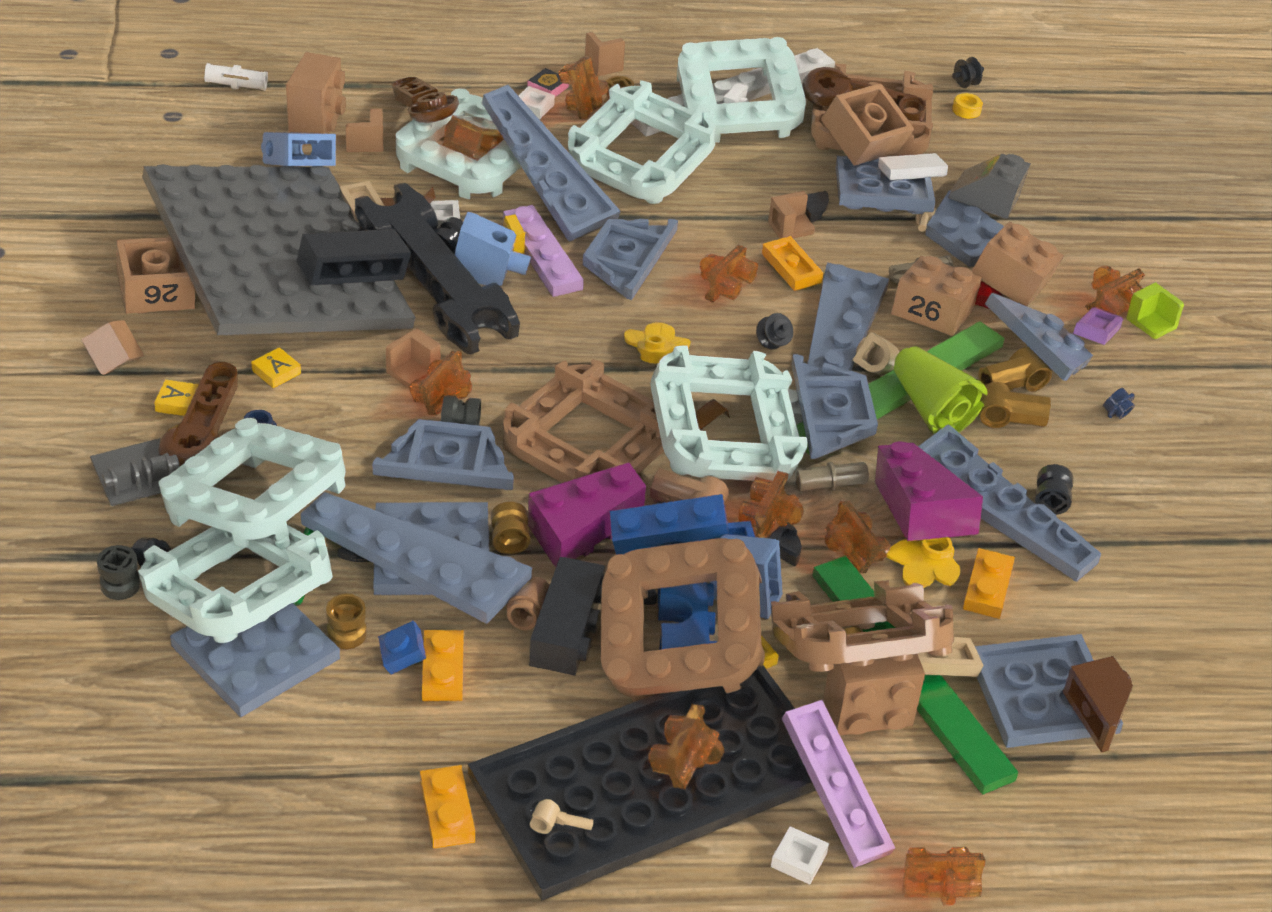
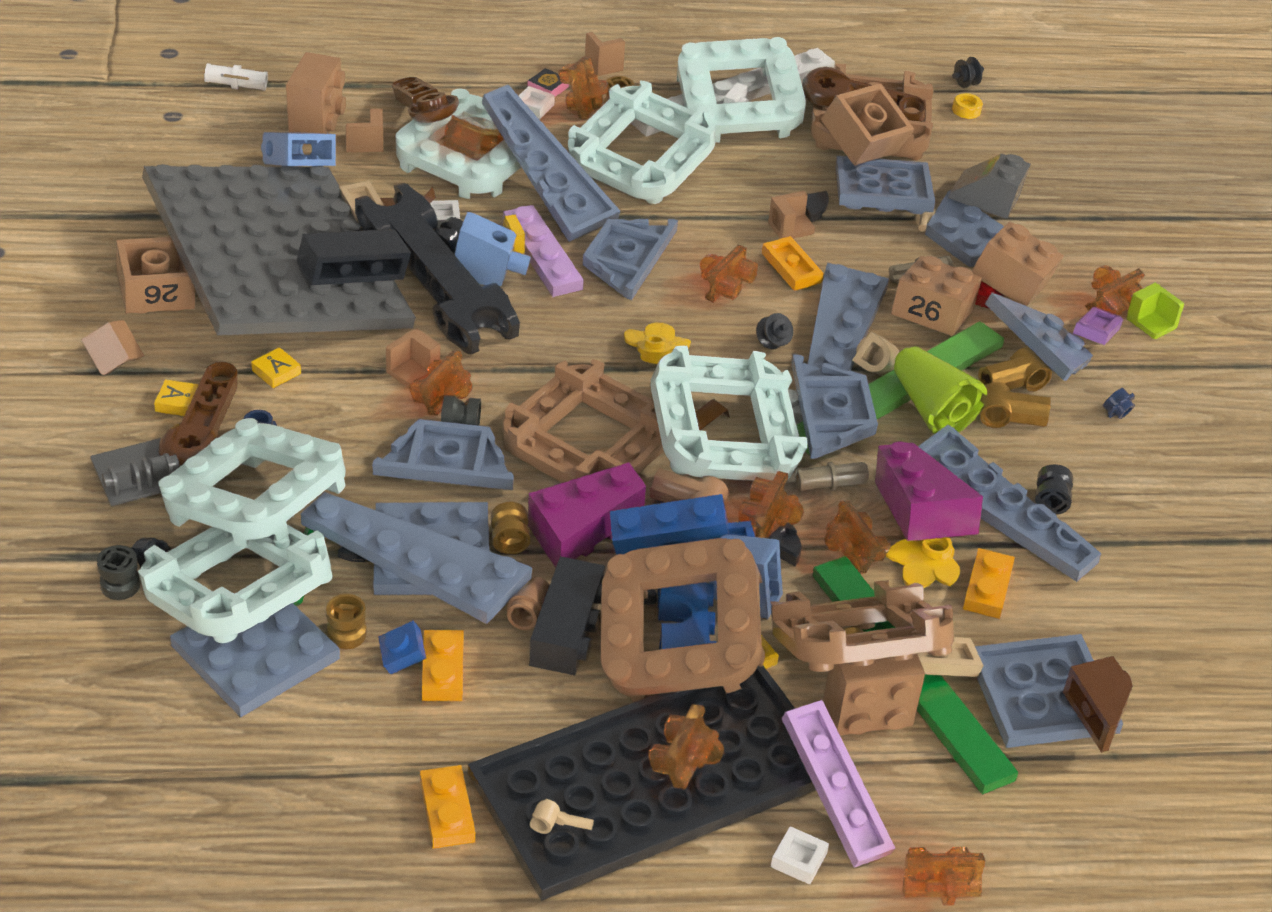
(913, 166): white tile -> none

